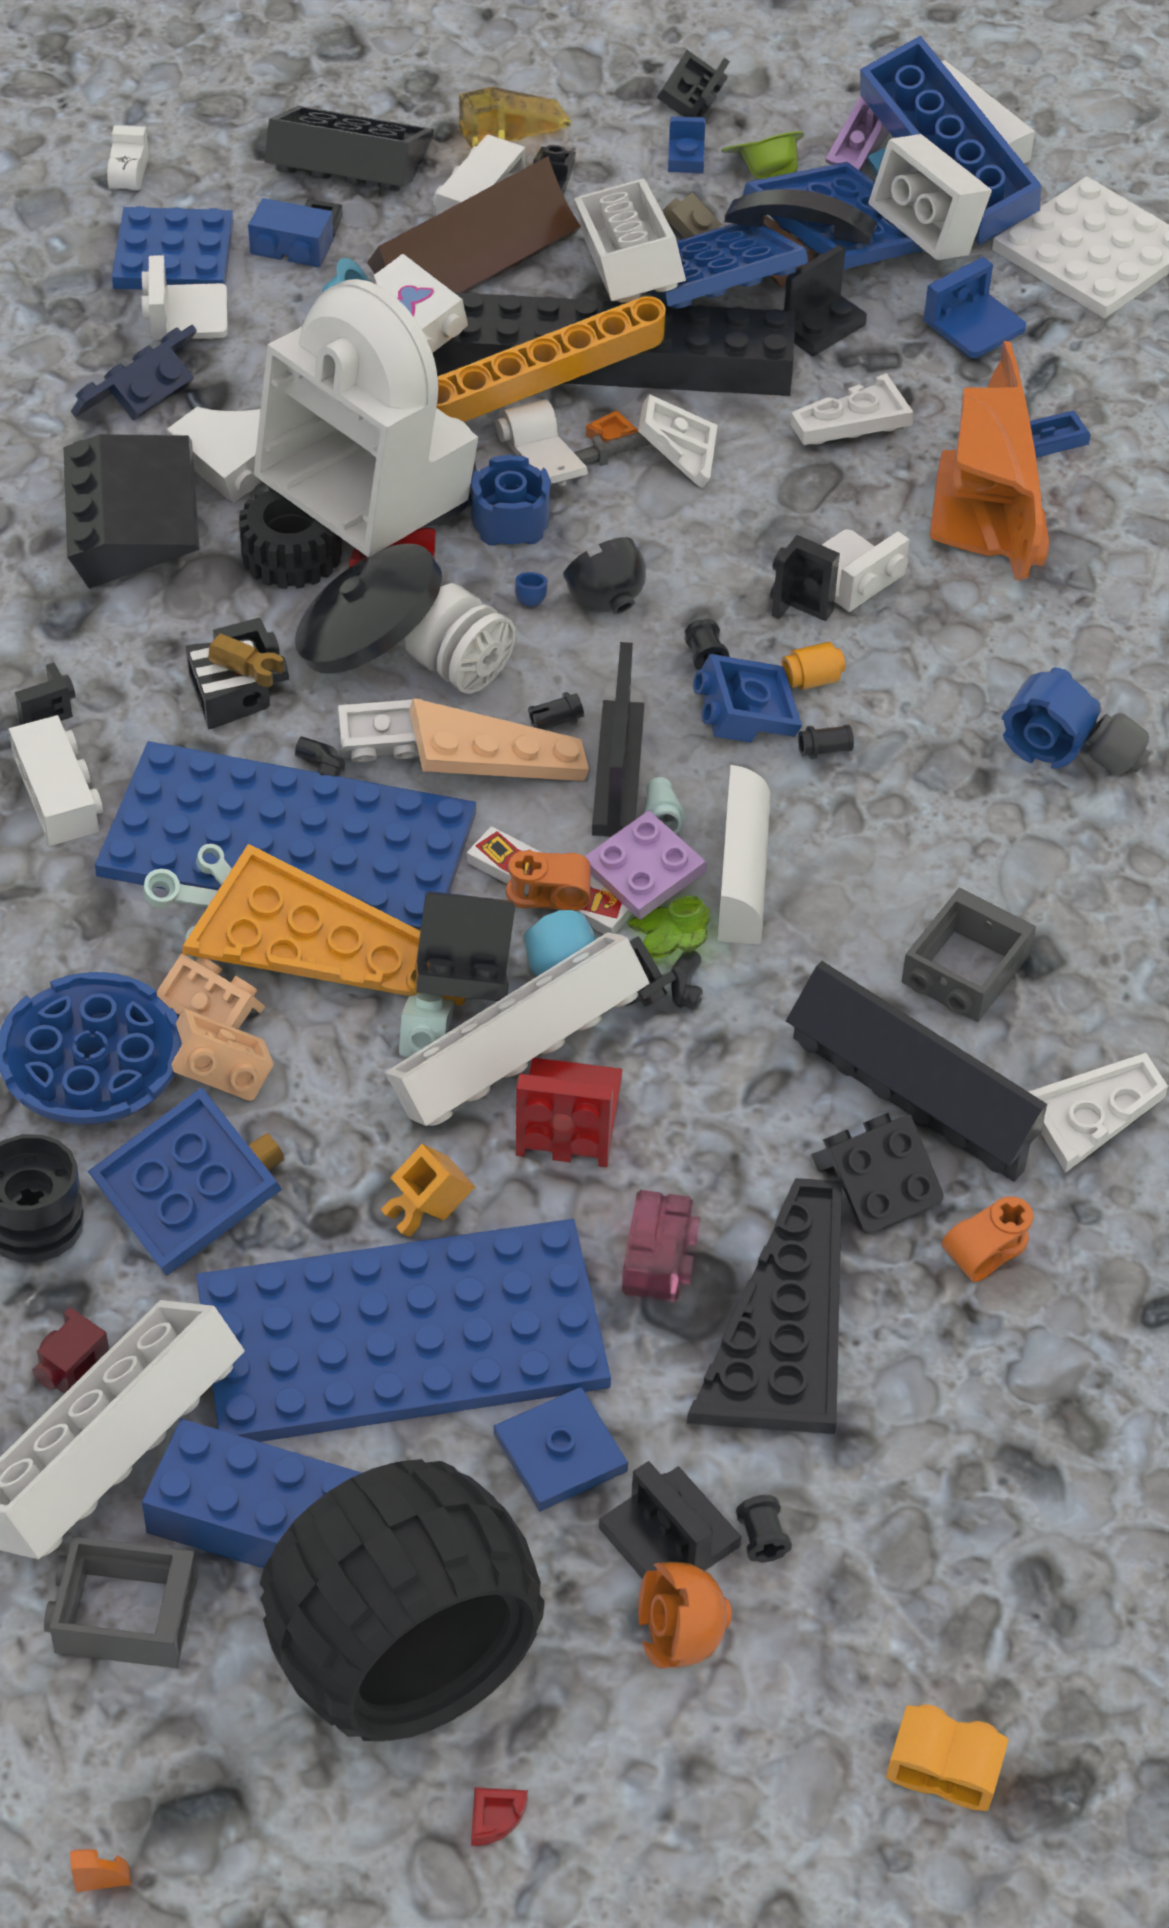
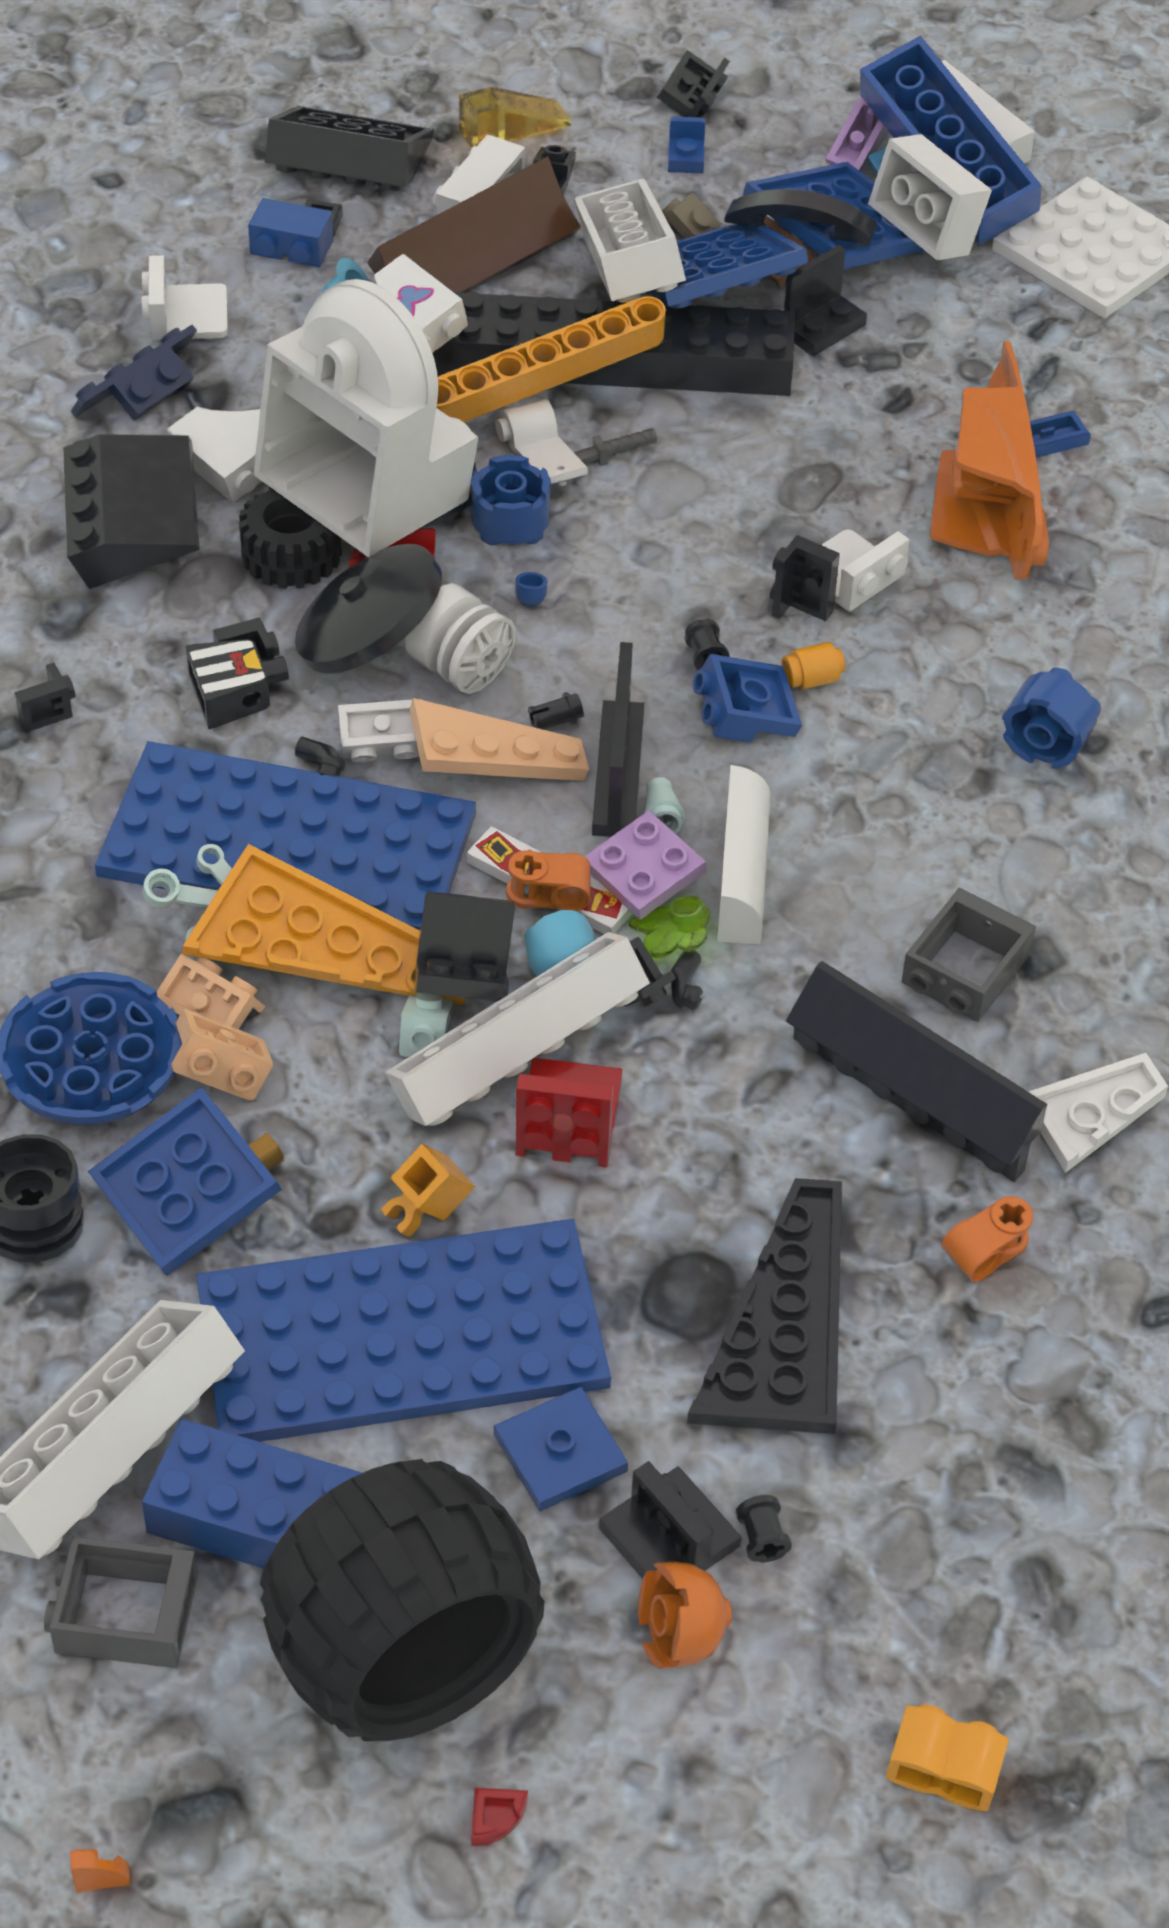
(56, 780): white brick -> none
(69, 1352): dark red brick -> none
(127, 157): white leg -> none
(190, 239): blue plate -> none
(245, 659): pearl gold bar -> none
(608, 578): black cylinder -> none
(610, 427): orange tile -> none
(658, 1246): clear pink brick -> none
(680, 437): white wing -> none
(771, 155): lime piece -> none
(825, 740): black pin -> none
(859, 413): white wing -> none
(882, 1171): black bracket -> none
(967, 313): blue bracket -> none
(1118, 744): dark grey head -> none

